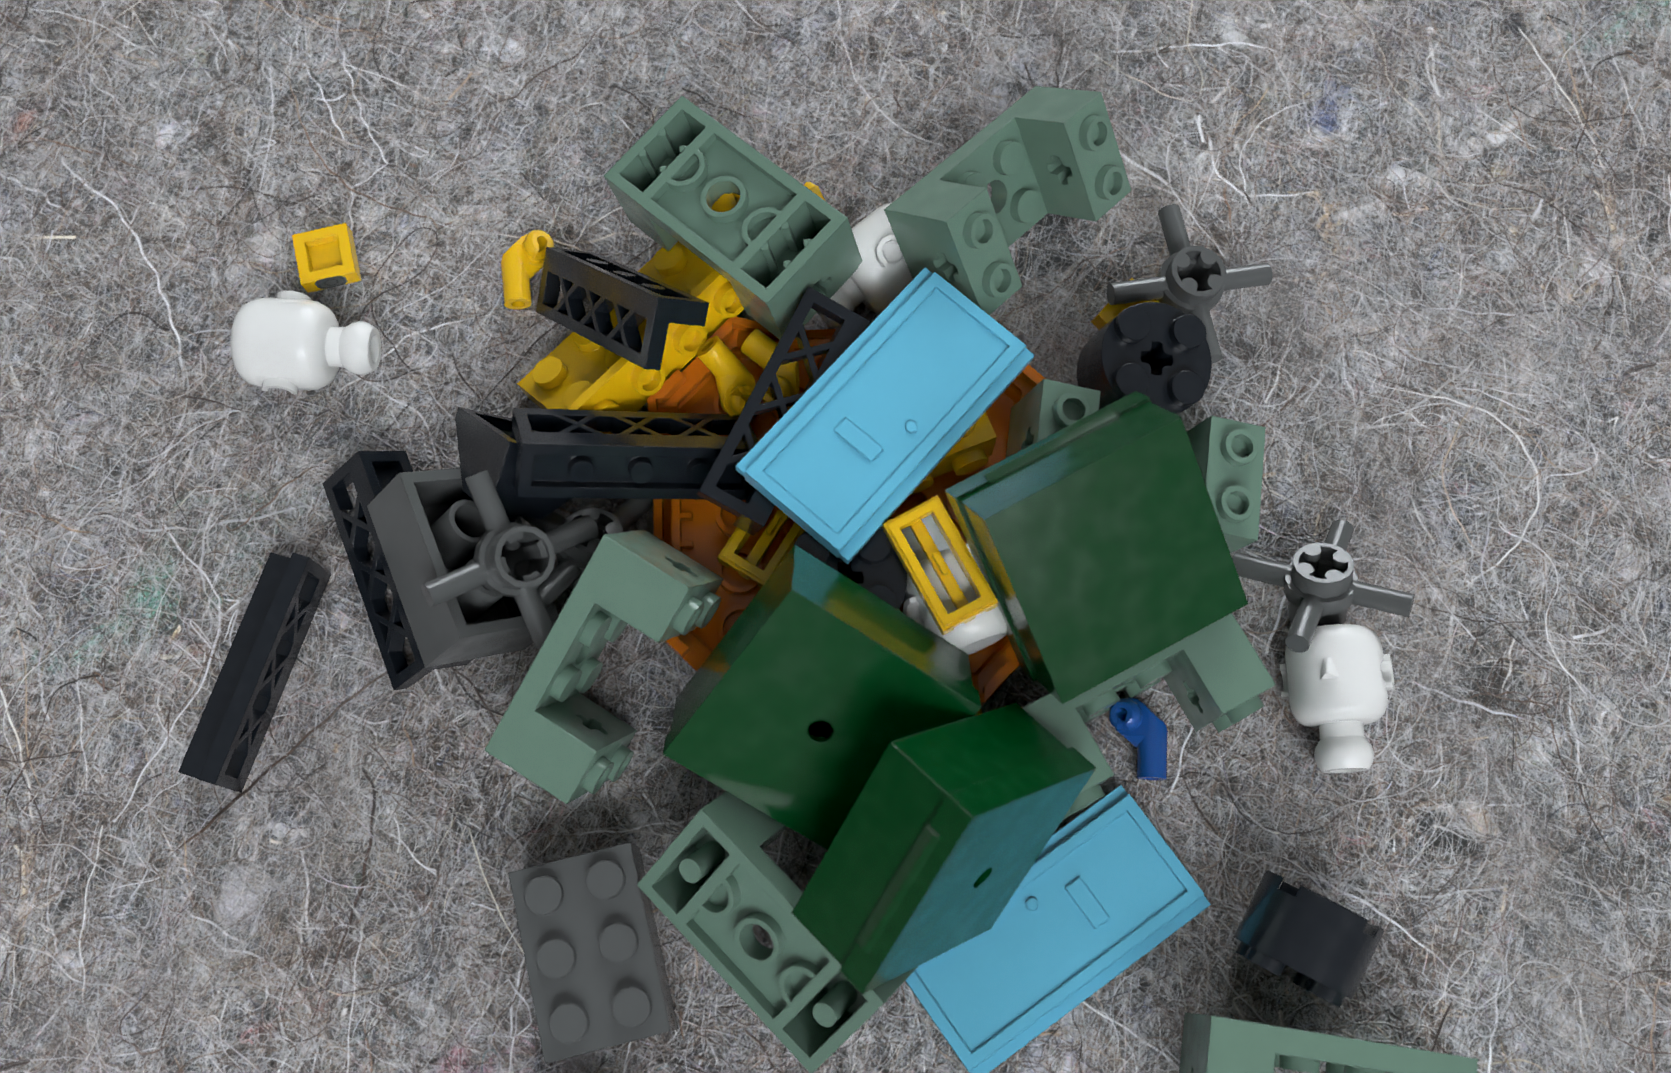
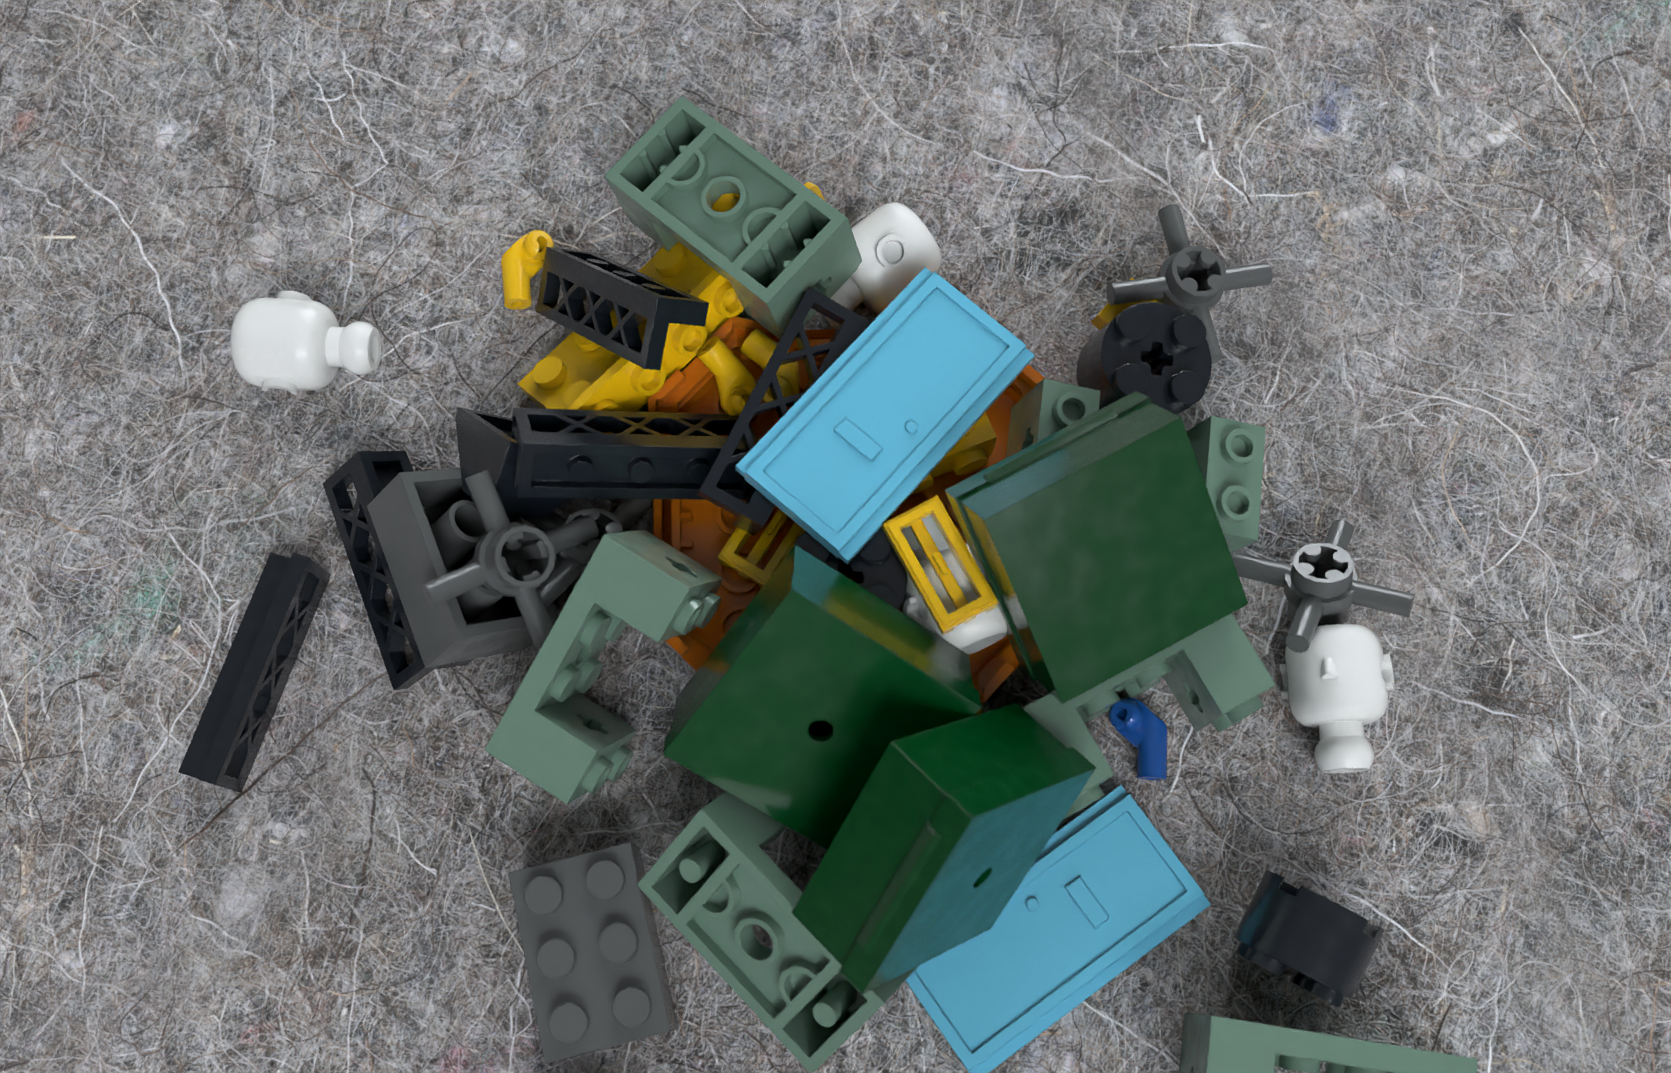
(326, 257): yellow plate -> none
(1041, 158): sand green plate -> none

